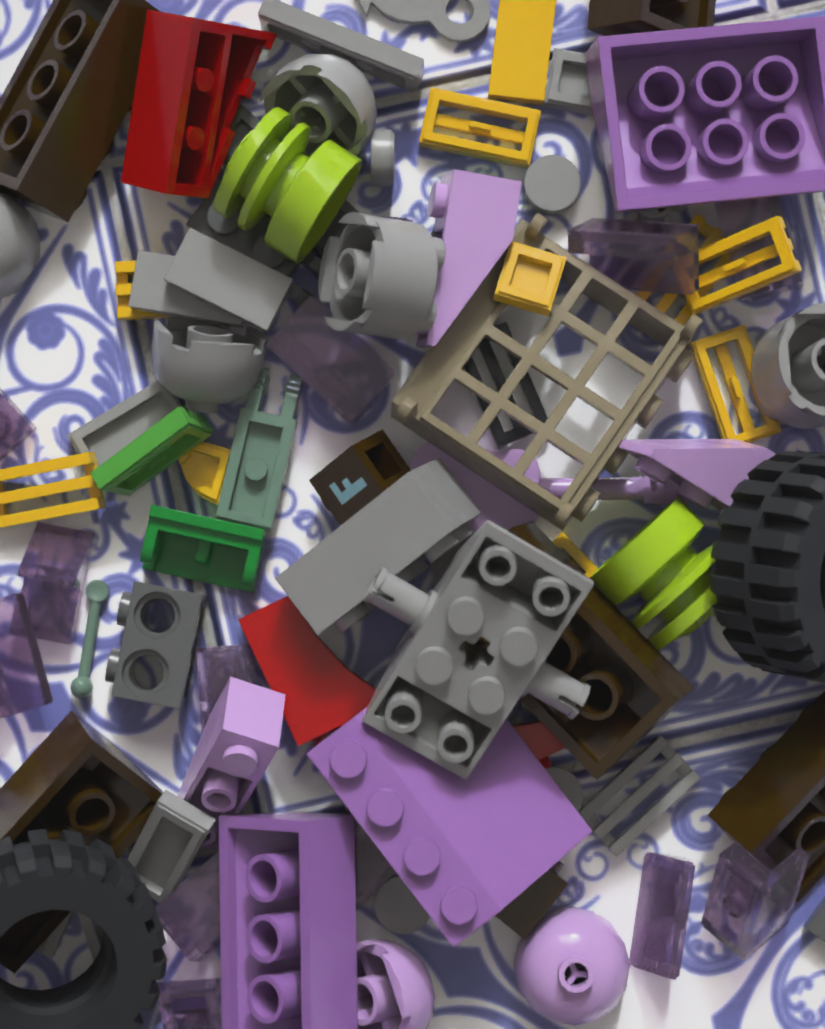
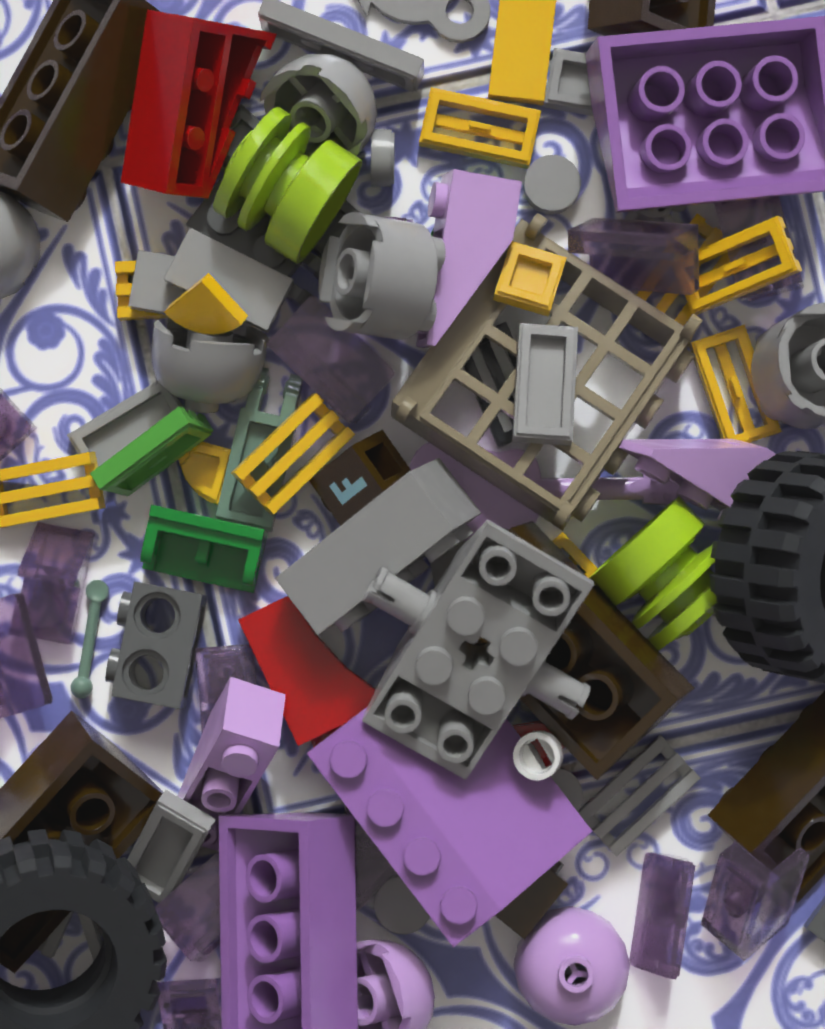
(206, 308): none -> yellow tile
(328, 420): none -> yellow tile
(529, 760): none -> white hinge
(545, 384): none -> light grey tile

